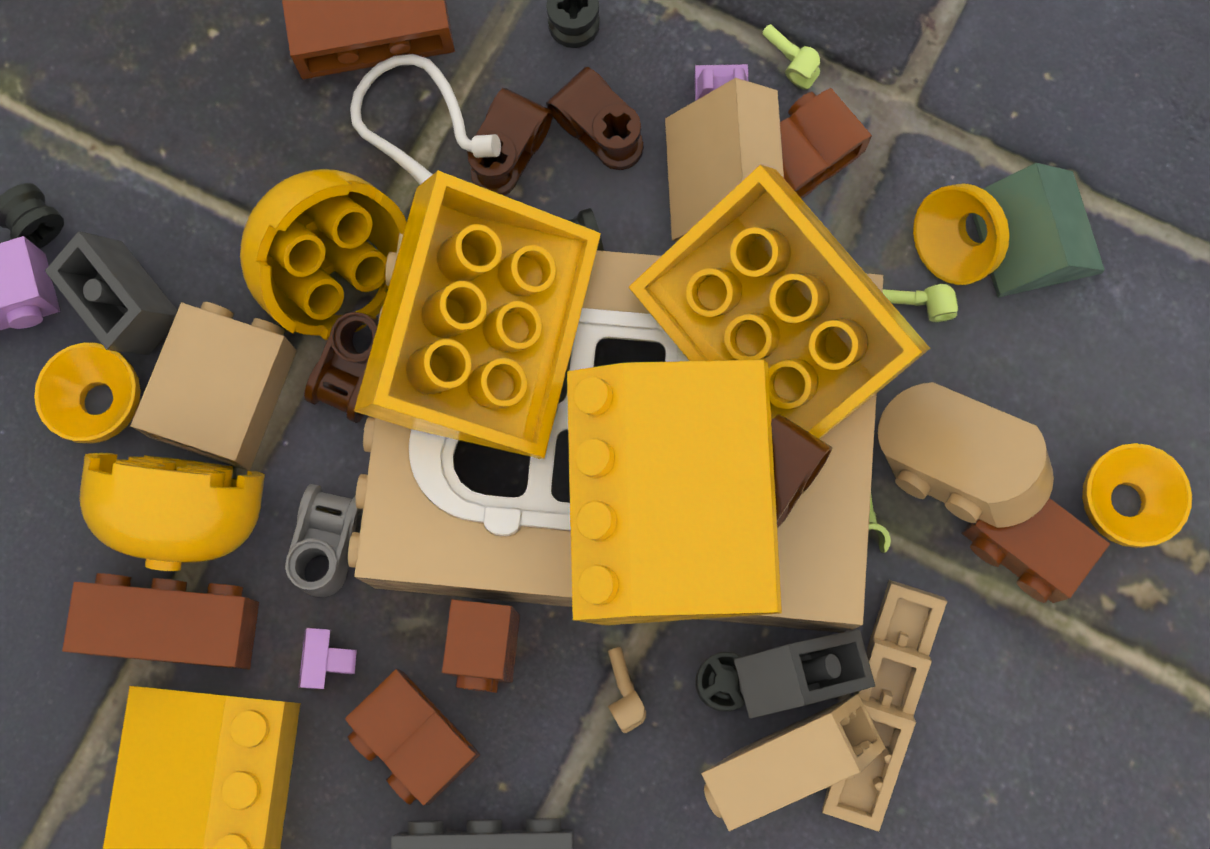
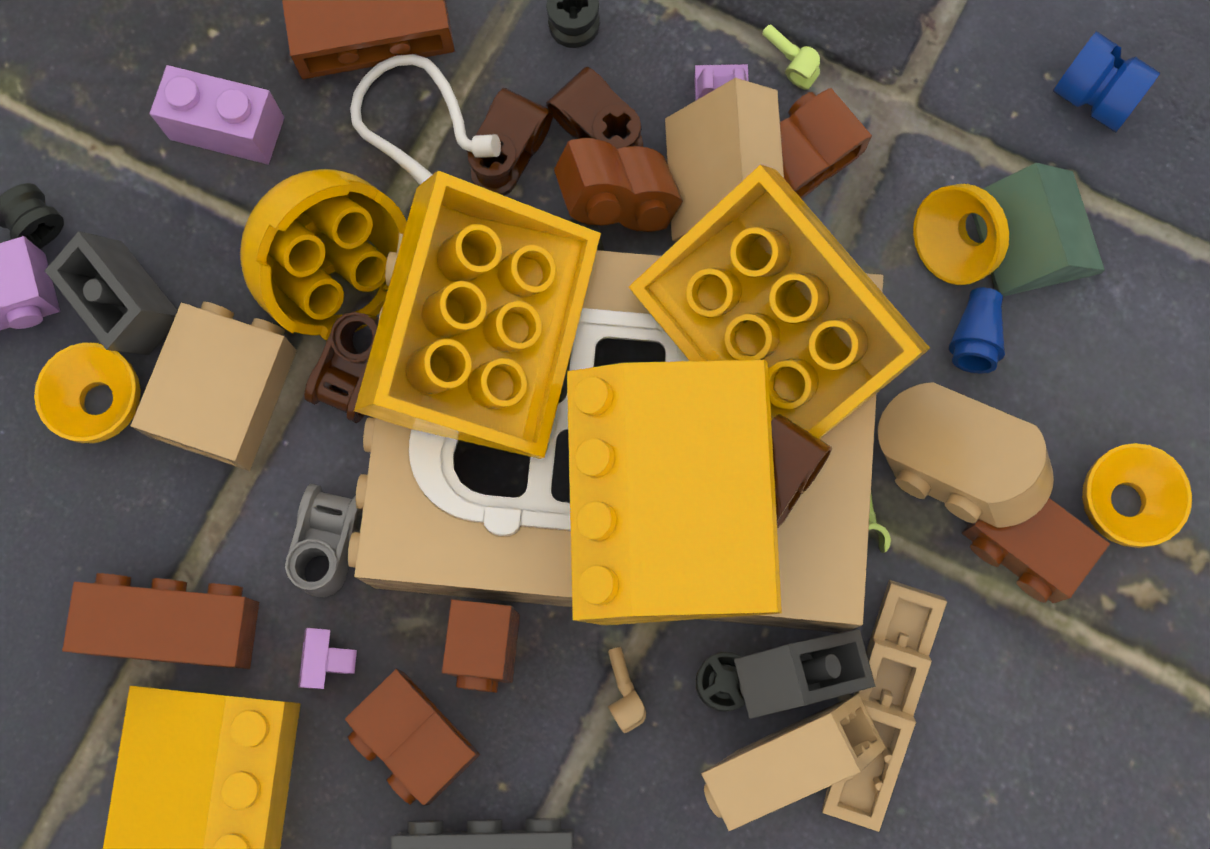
(168, 507): yellow cylinder -> none
(217, 114): none -> lavender brick
(617, 185): none -> dark orange brick
(939, 300): yellowish green hand -> none
(979, 335): none -> blue cone
(1106, 81): none -> blue wheel

